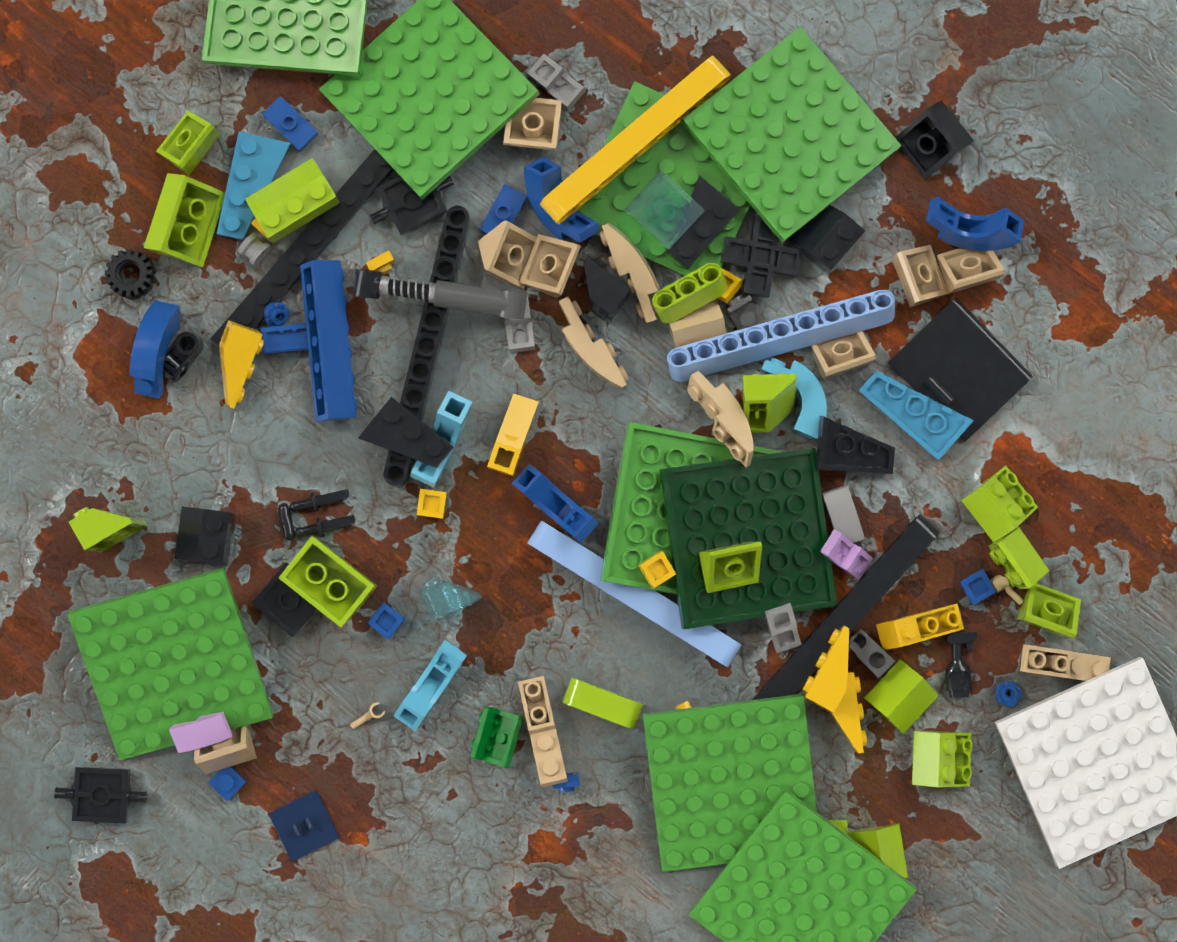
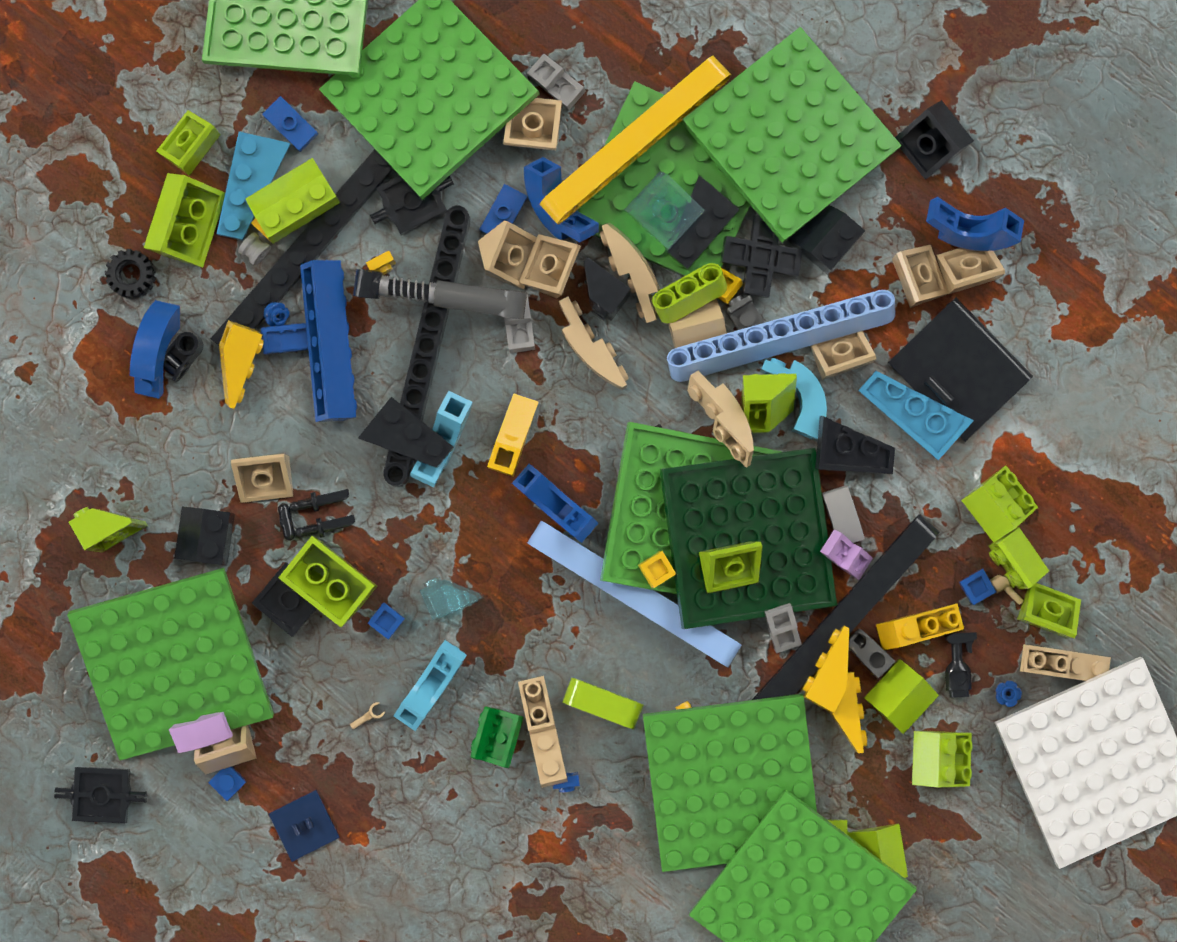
(263, 477): none -> tan slope
(431, 503): yellow plate -> none

